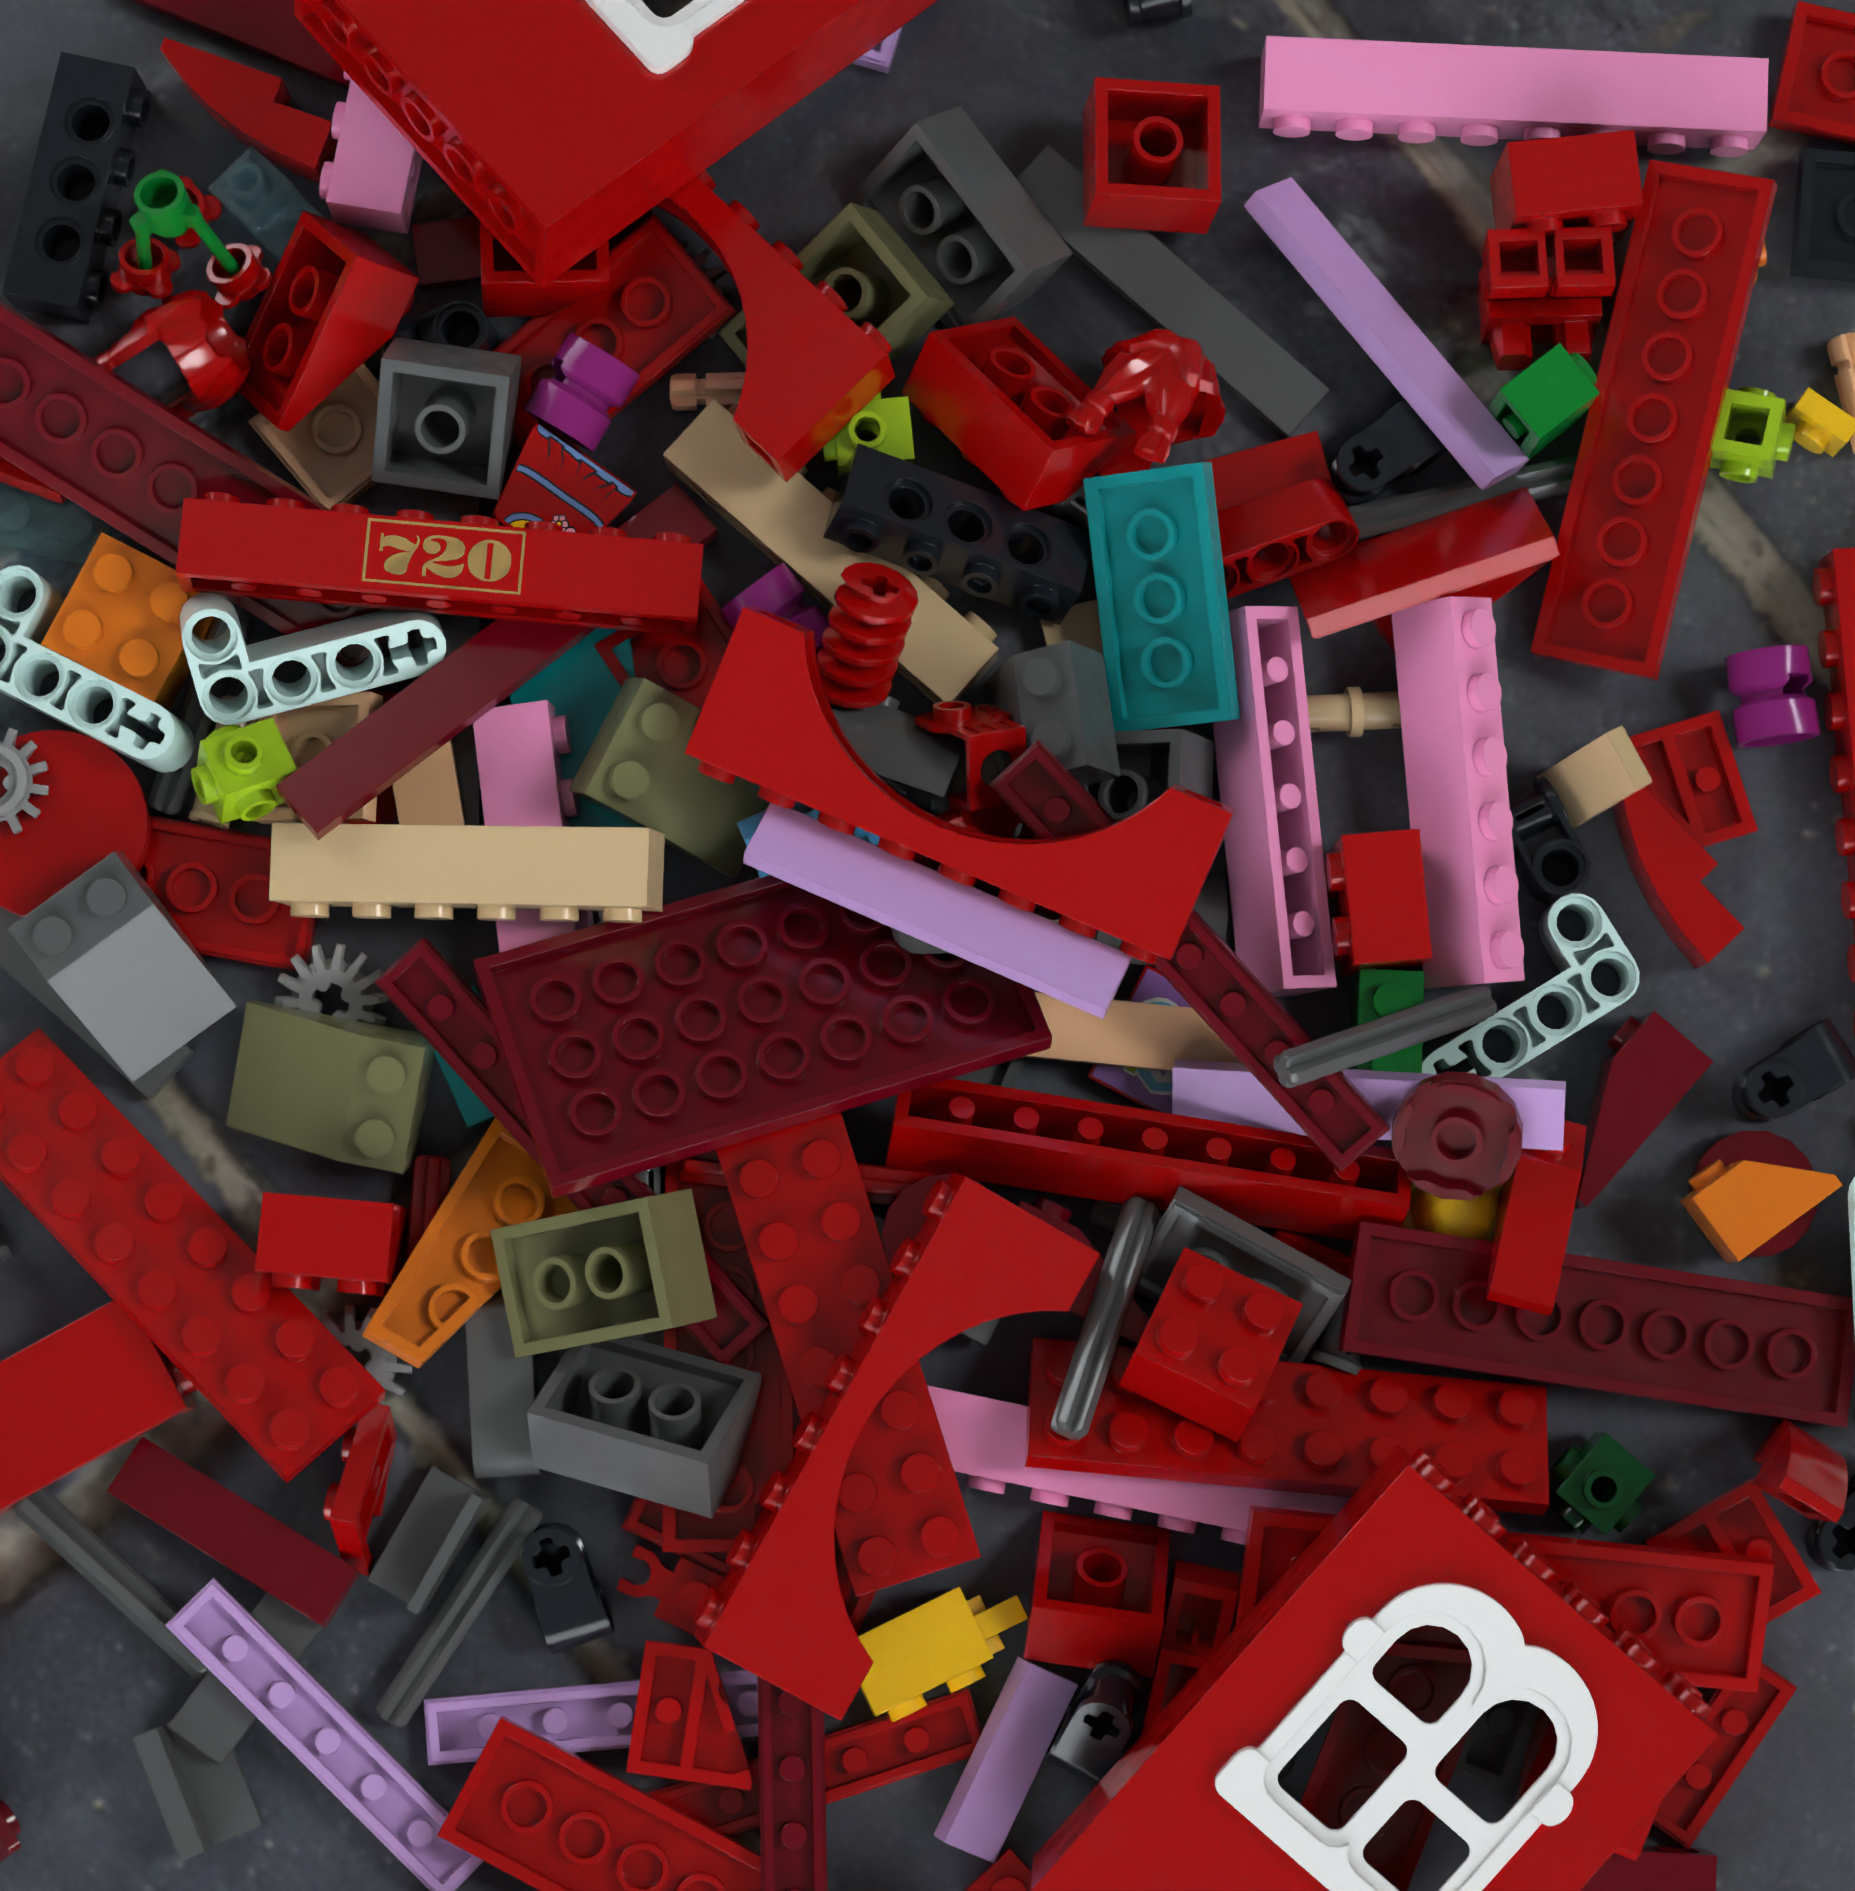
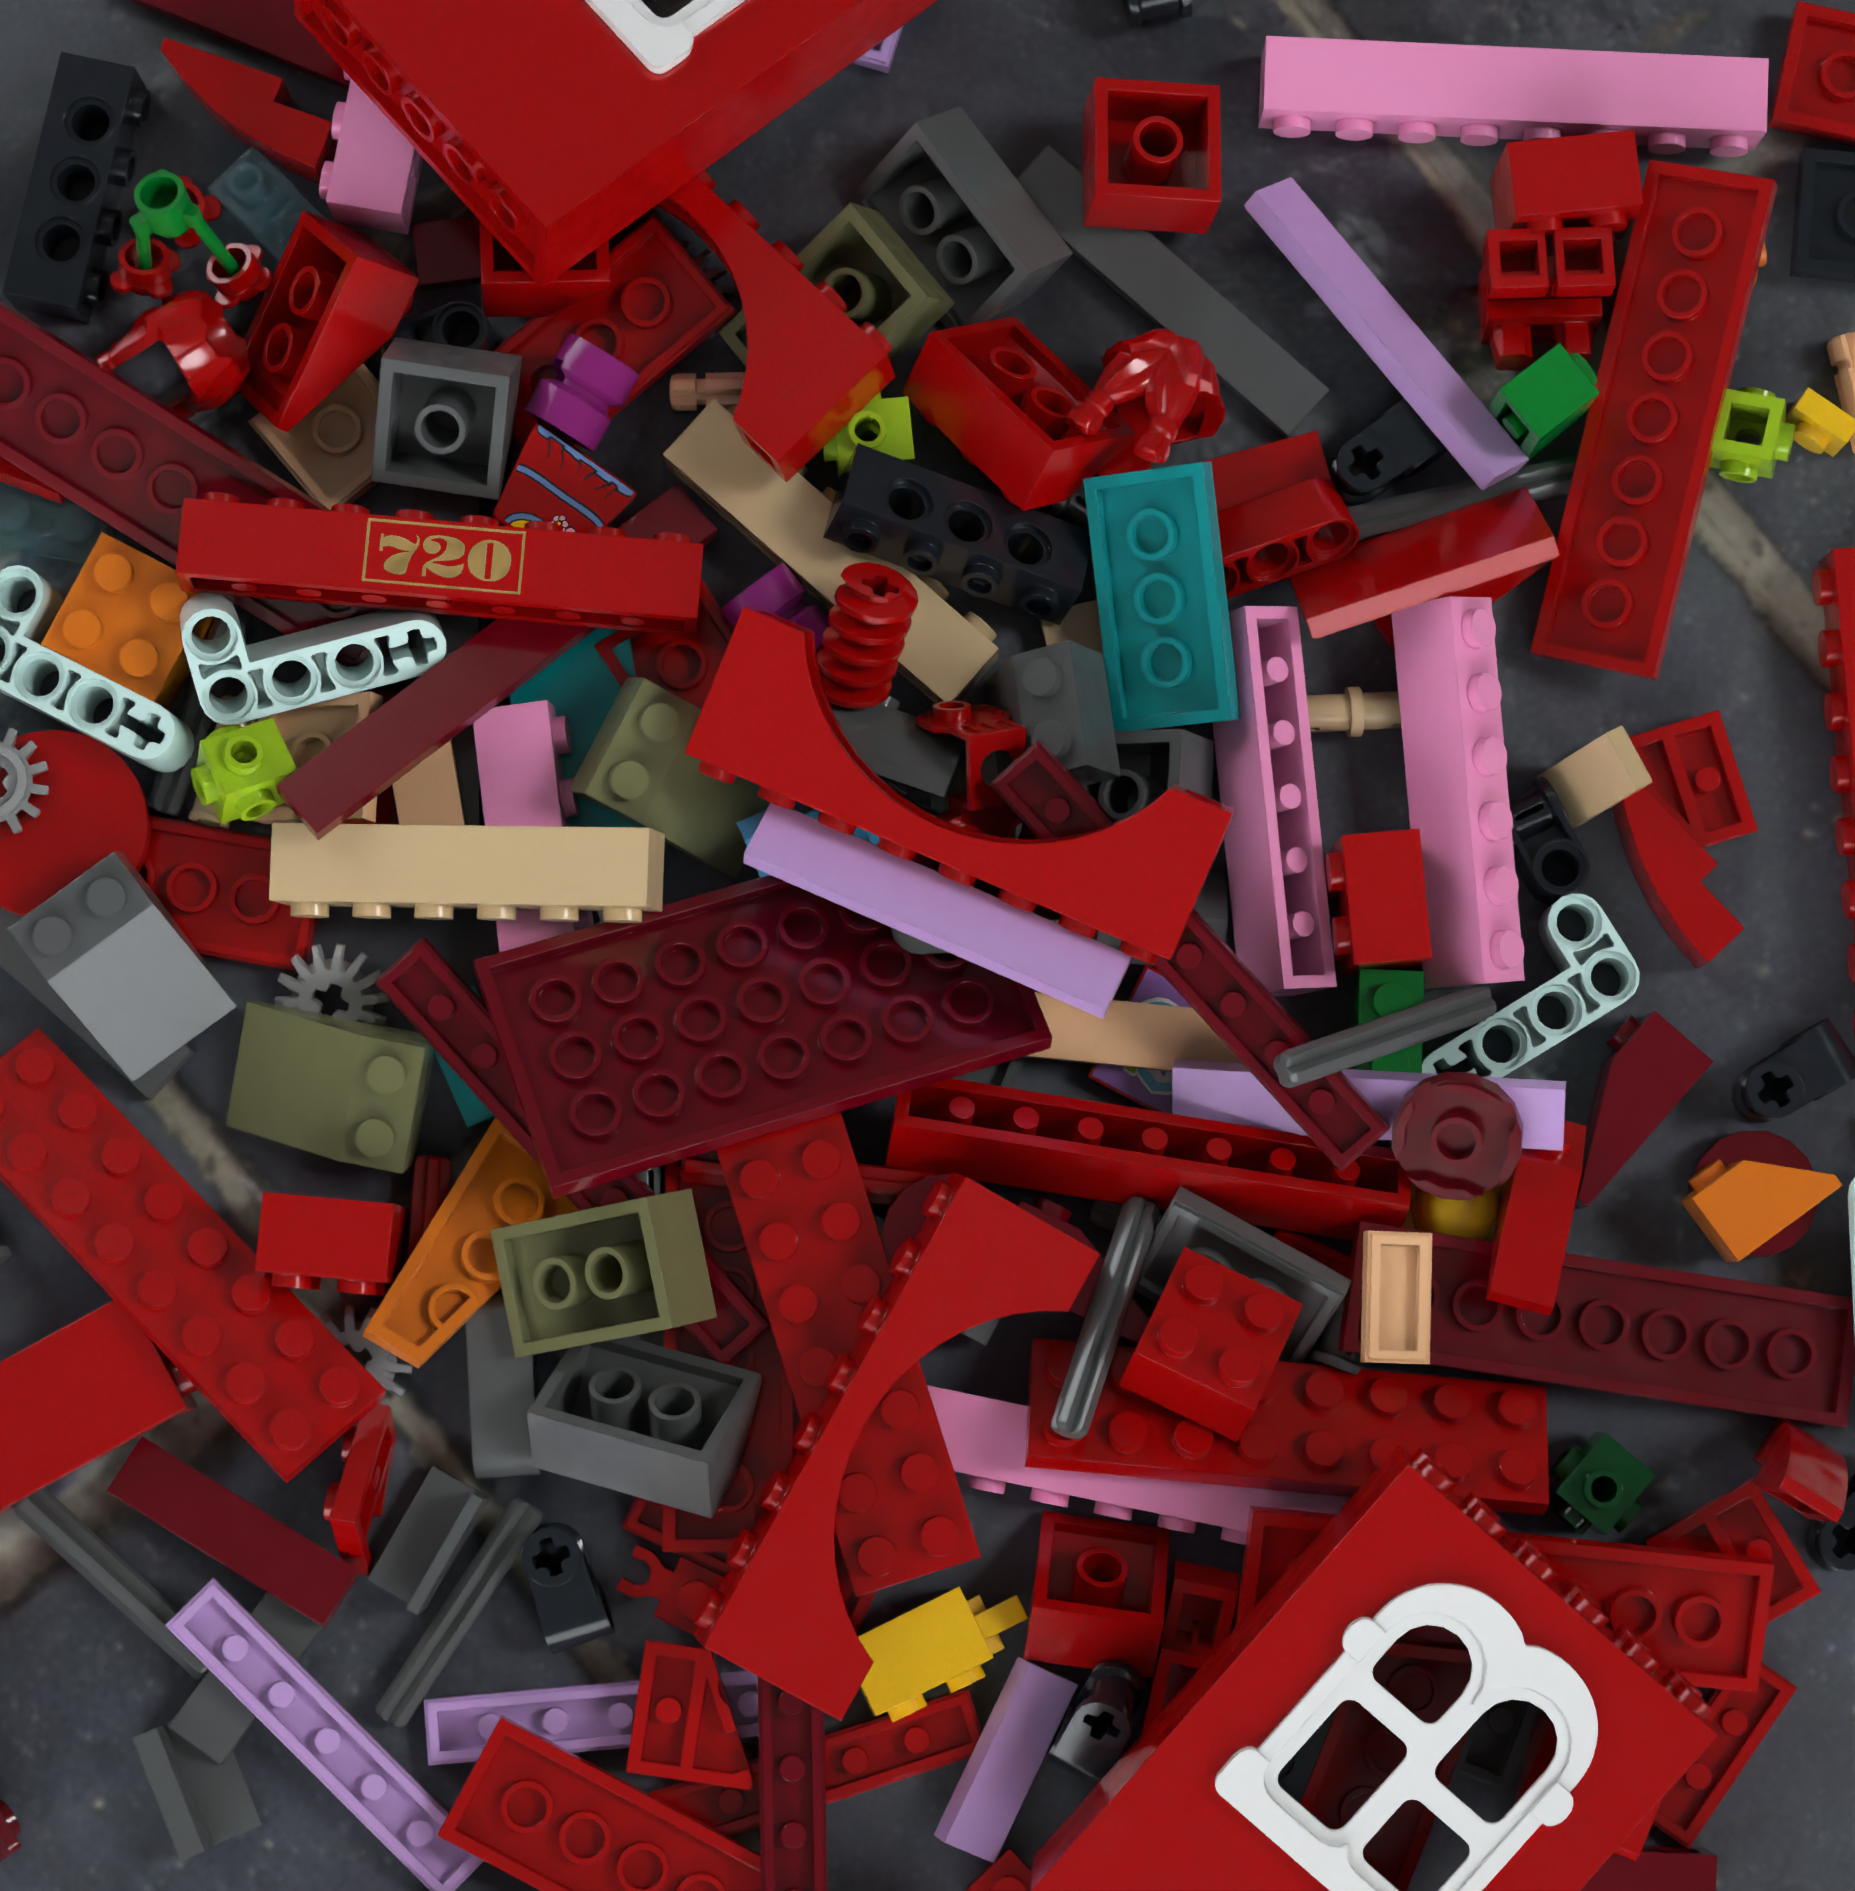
(1396, 1297): none -> light nougat tile
(1772, 696): magenta wheel -> none

